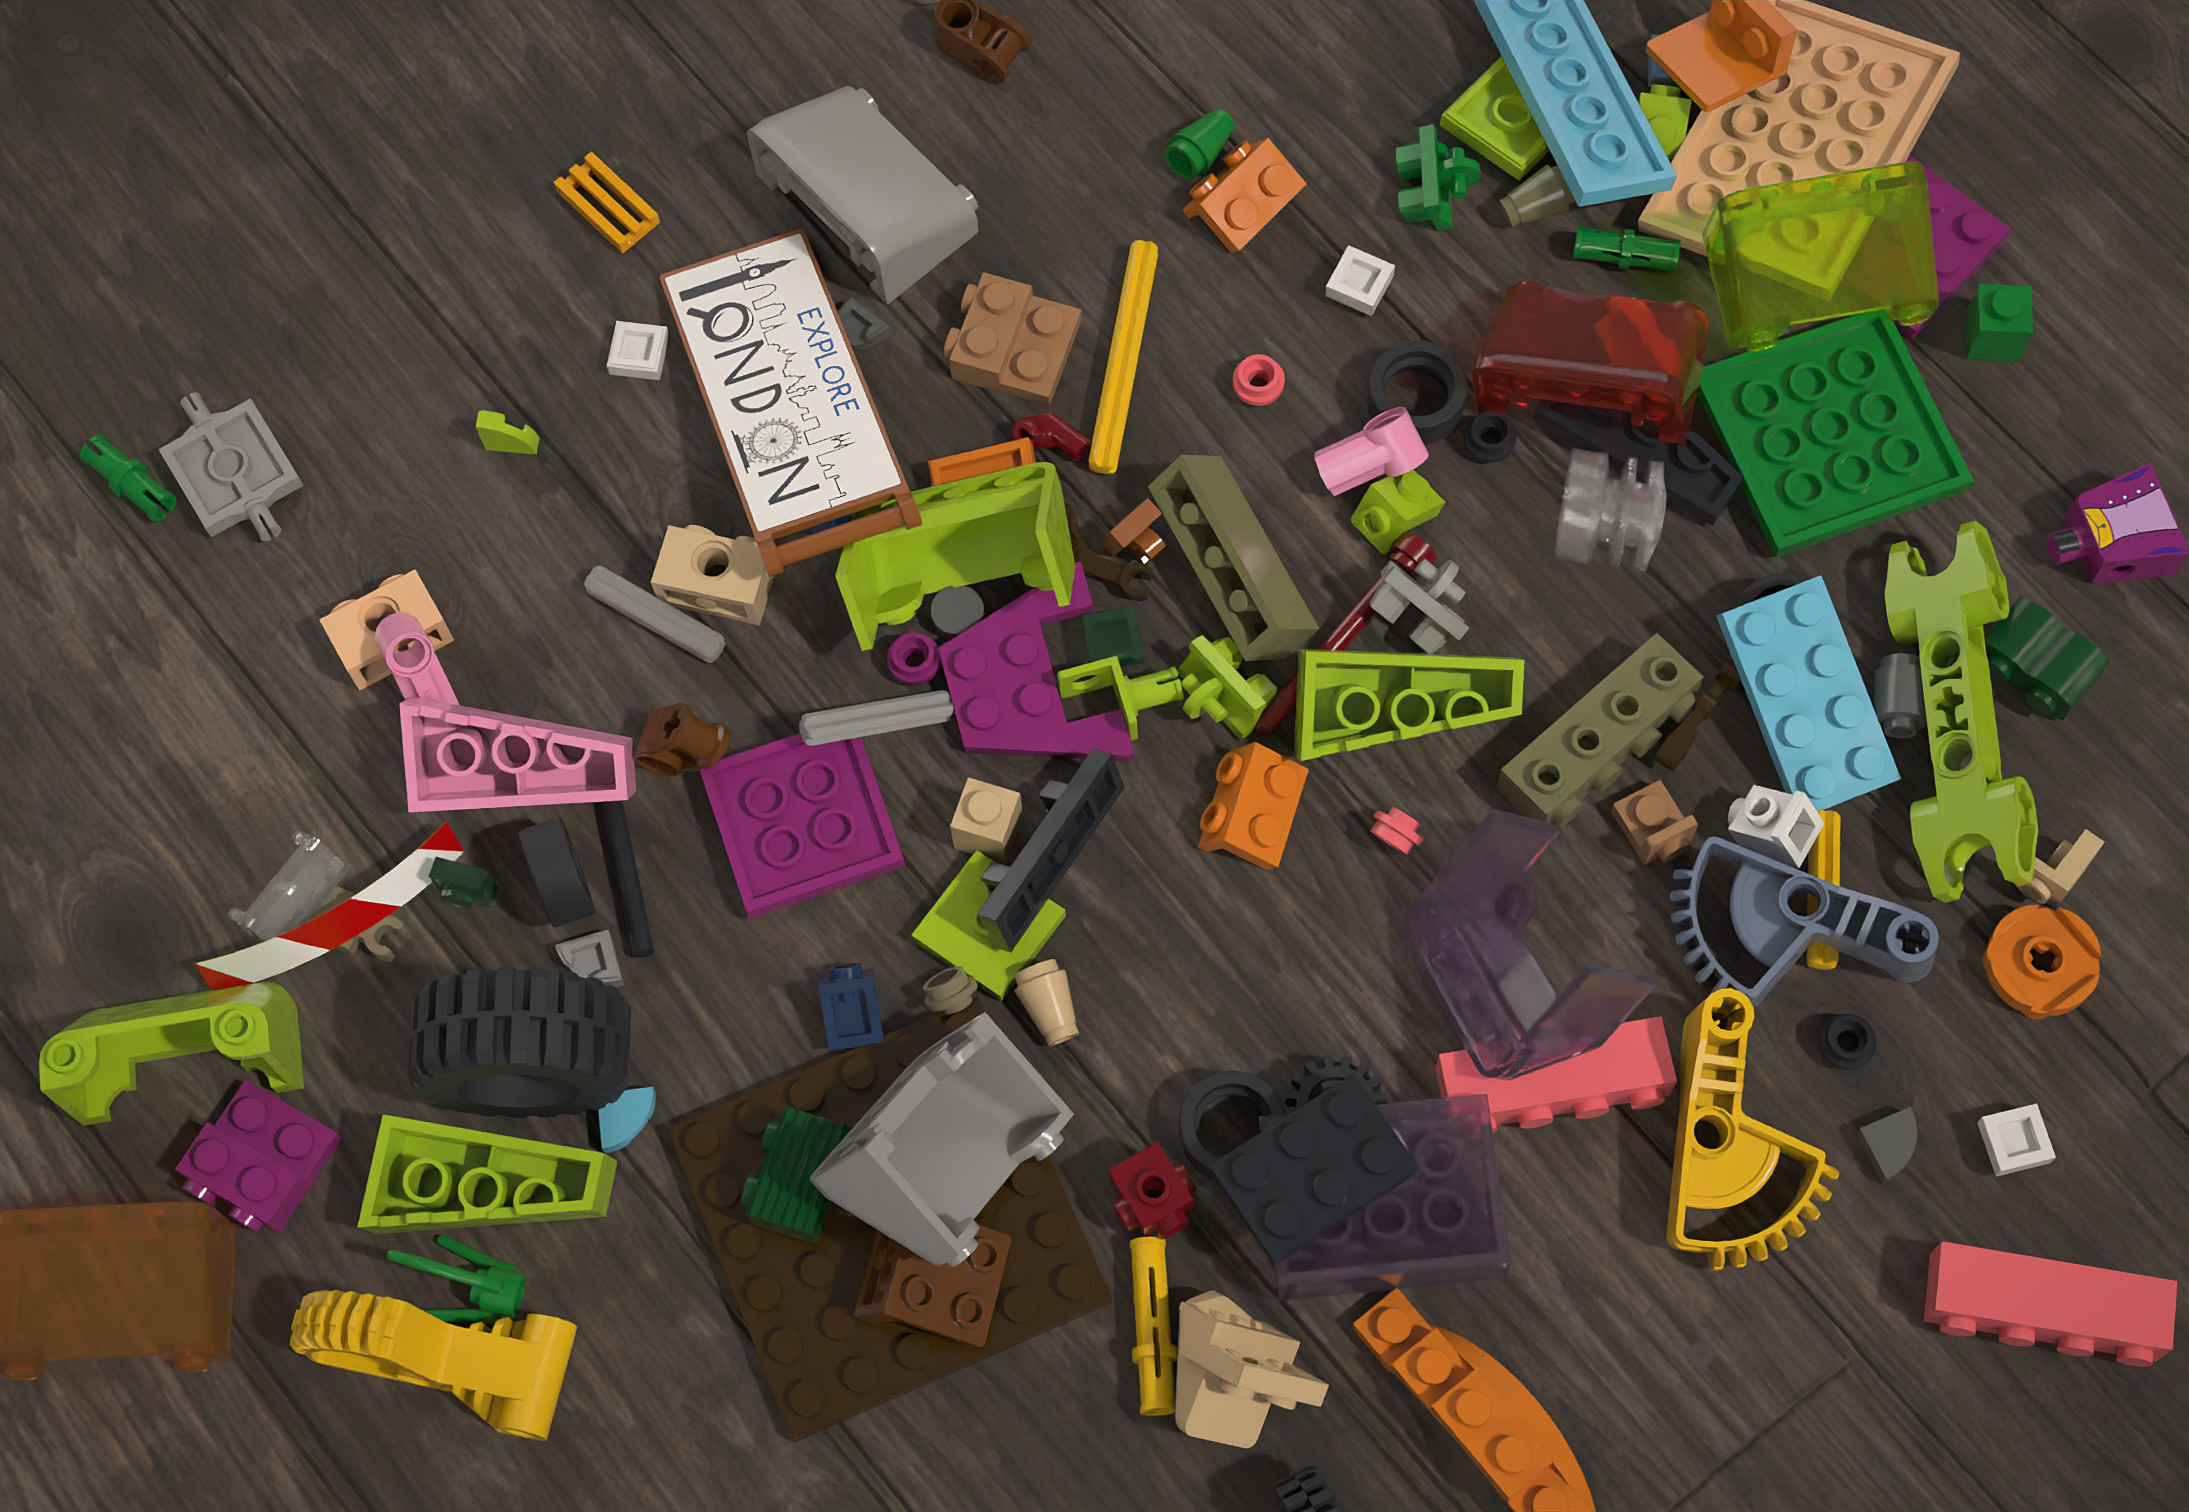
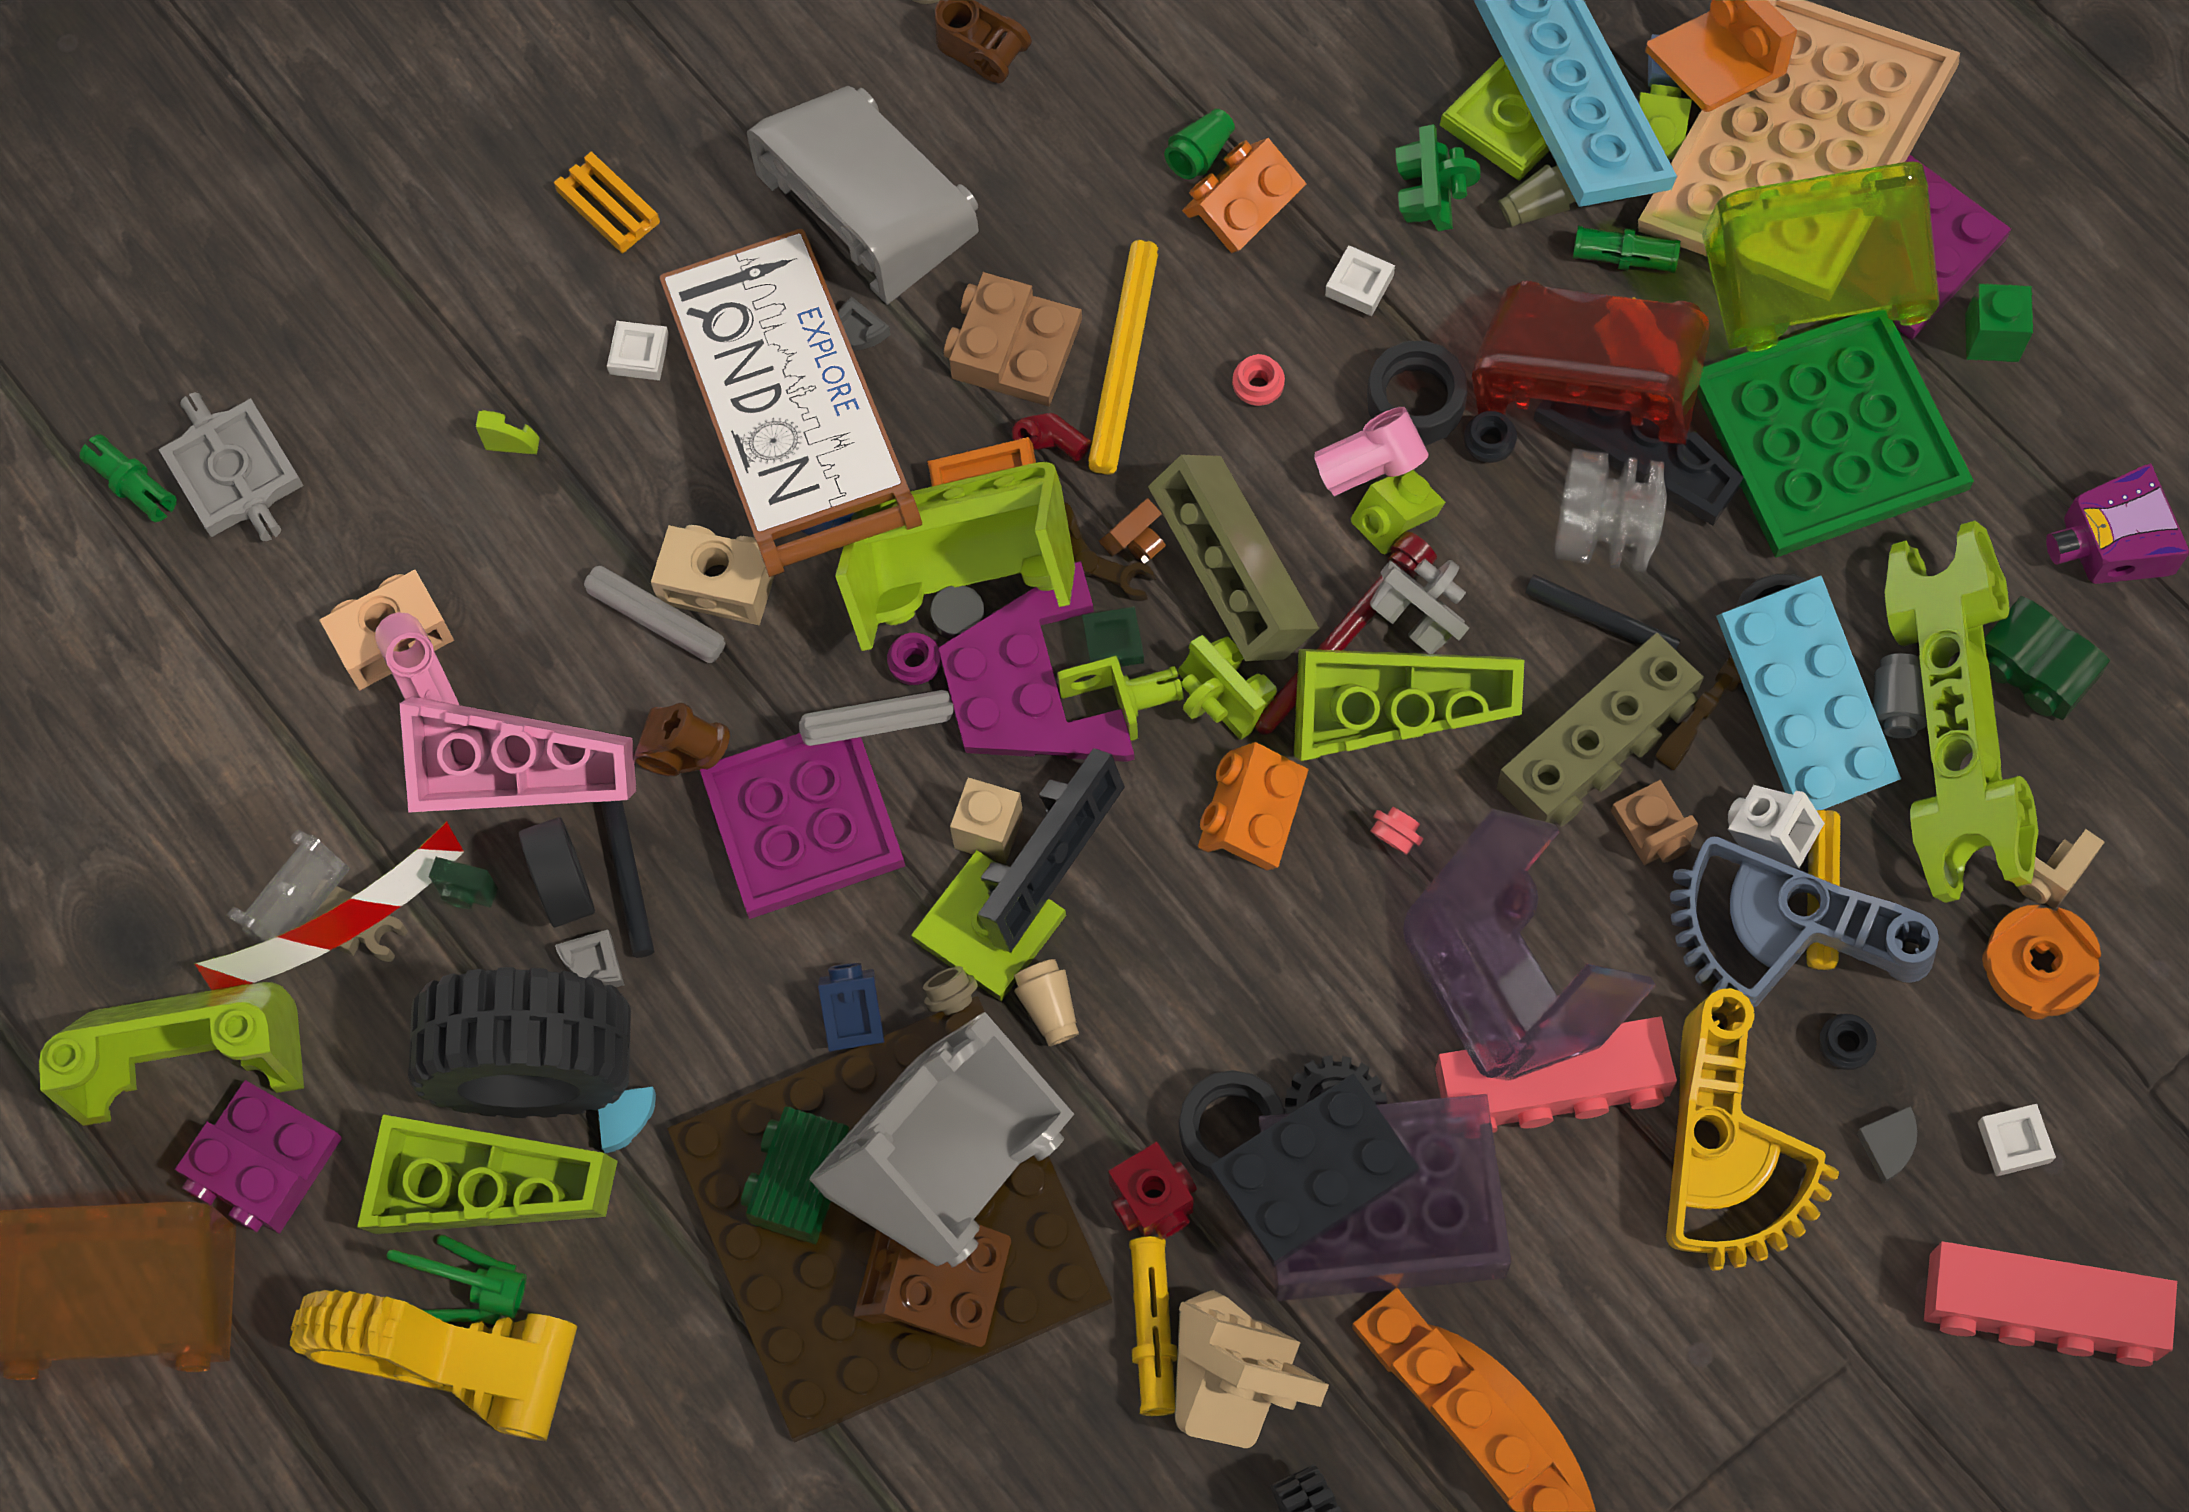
(1595, 612): none -> black bar

